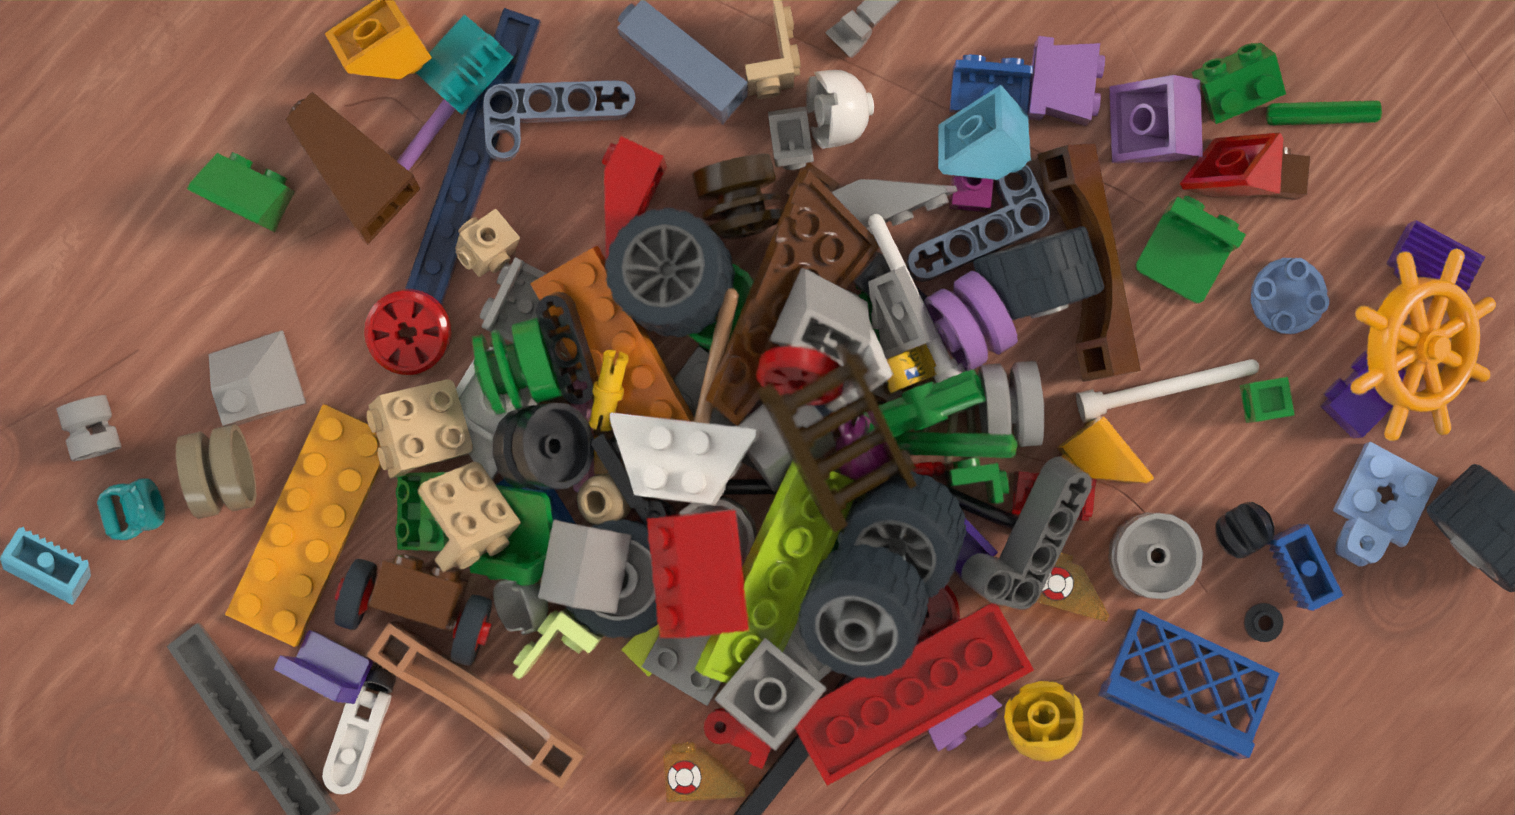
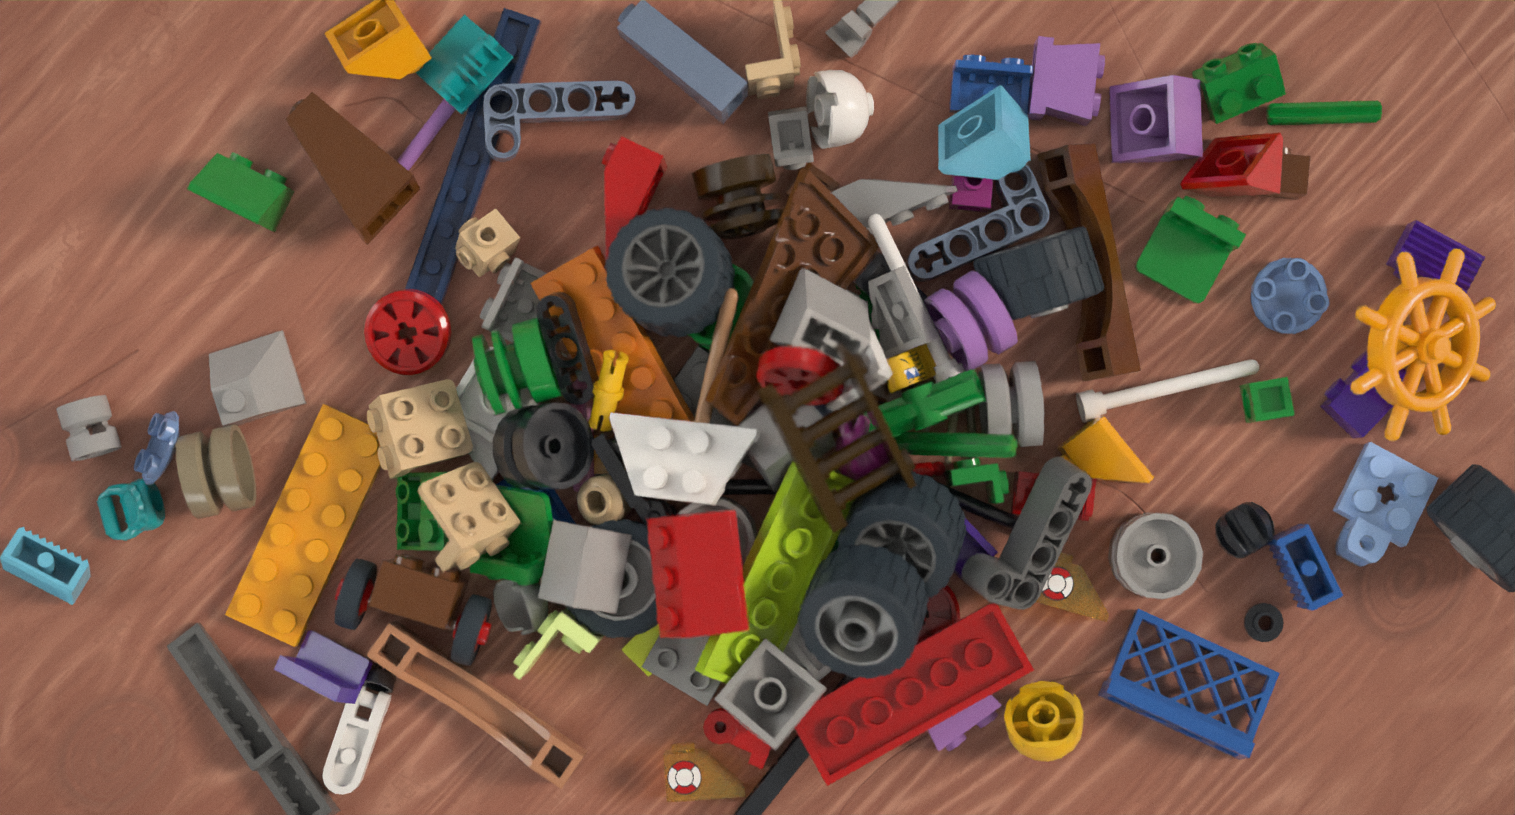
(161, 447): none -> medium blue dish

